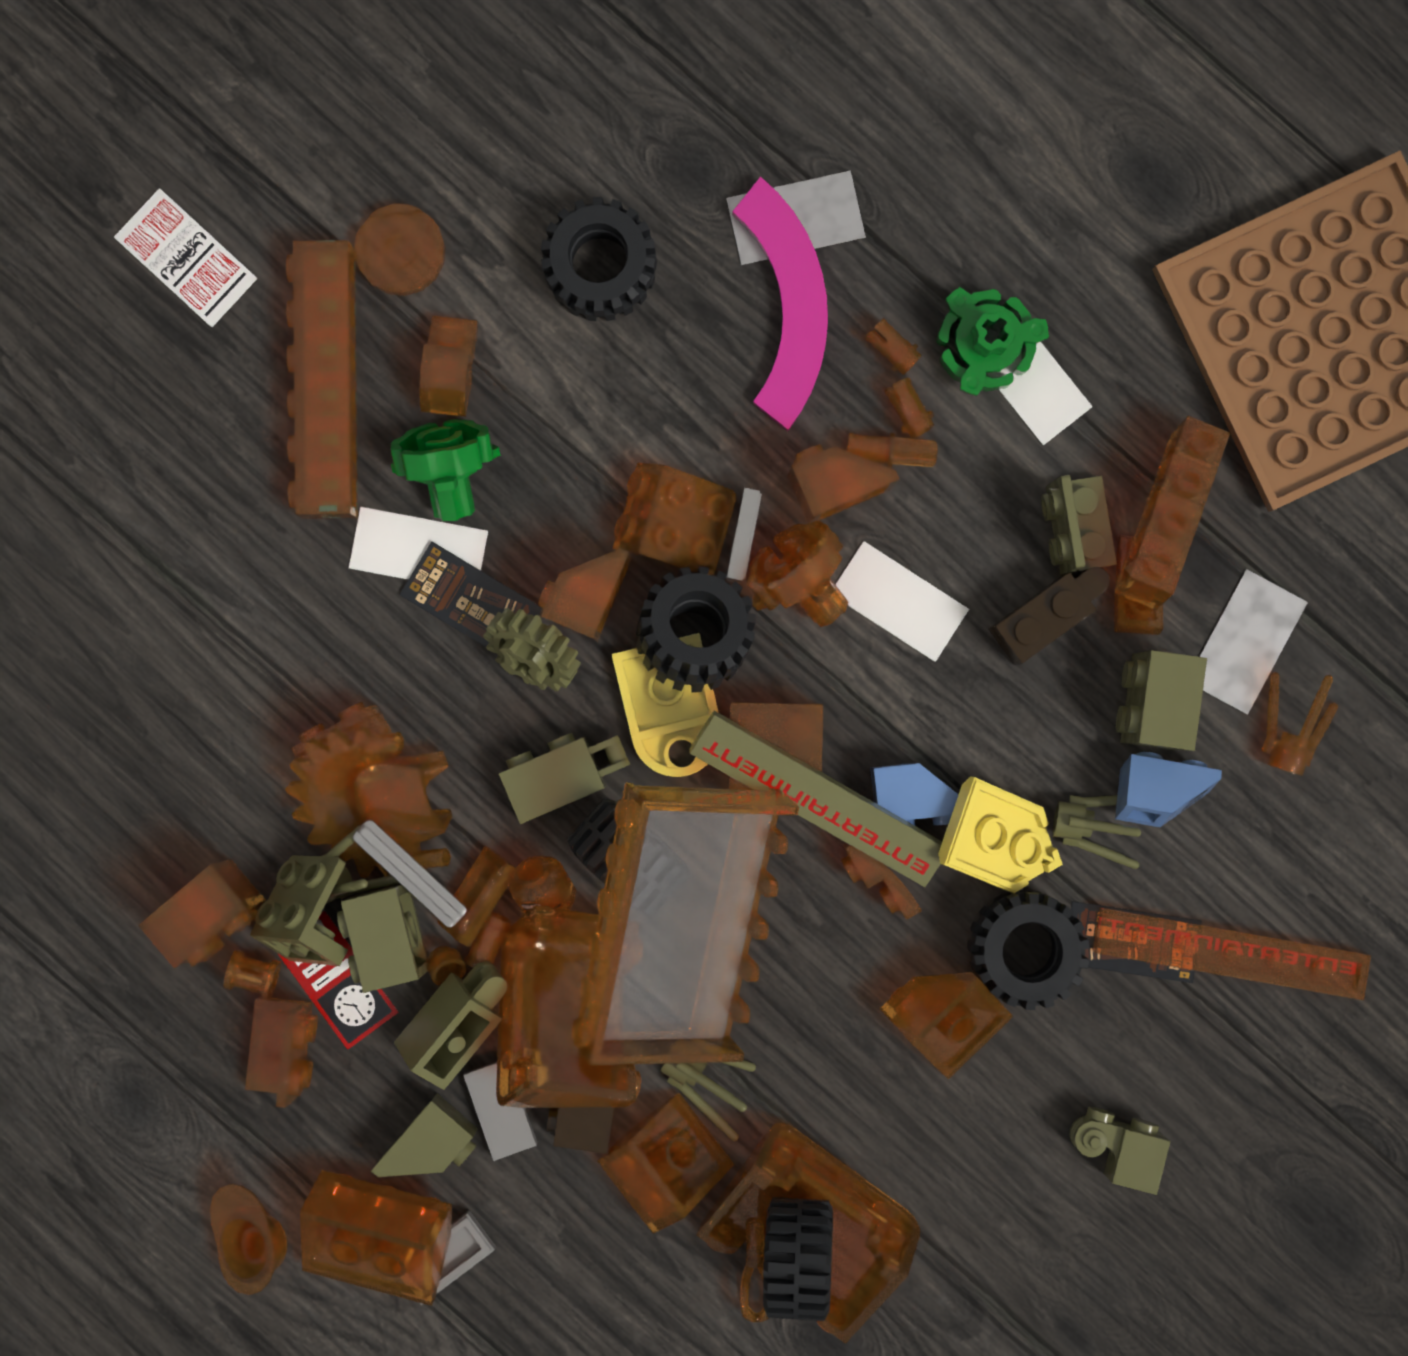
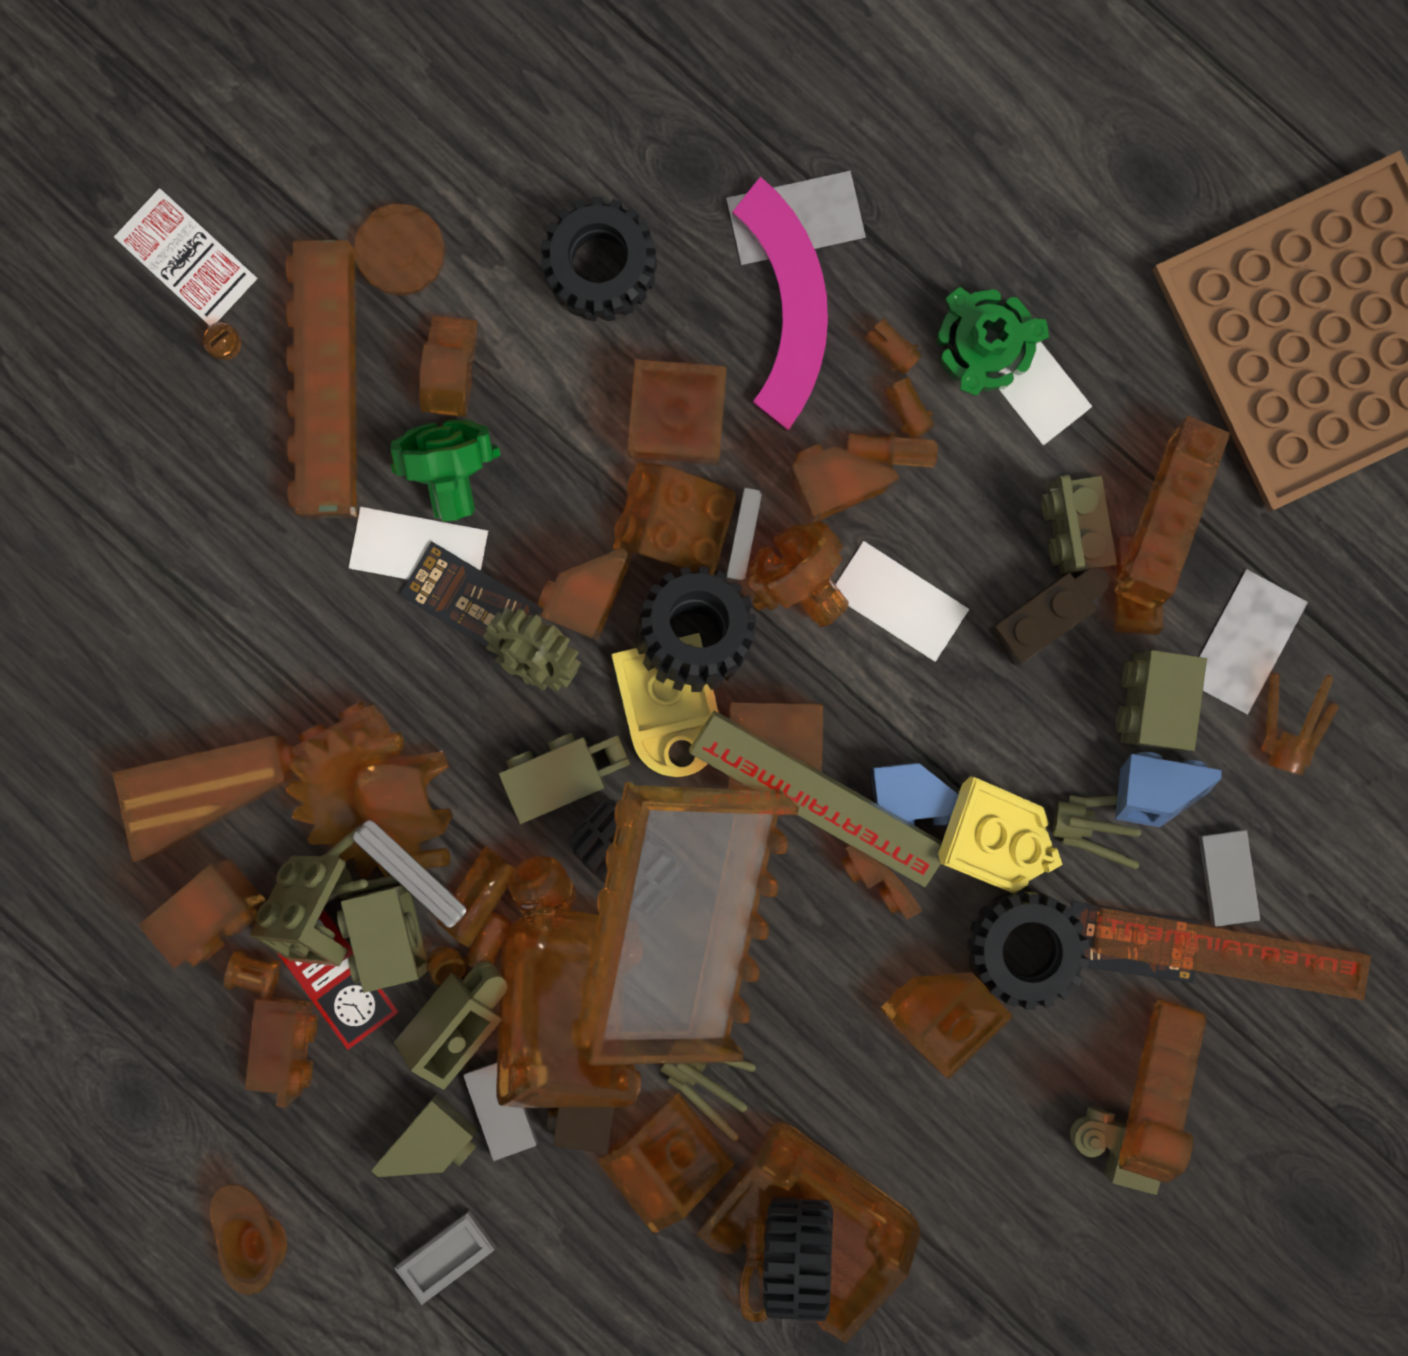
(189, 793): none -> clear orange slope
(227, 346): none -> clear orange hinge
(375, 1236): clear orange slope -> none
(676, 412): none -> clear orange brick
(1160, 1100): none -> clear orange beam
(1229, 878): none -> light grey tile

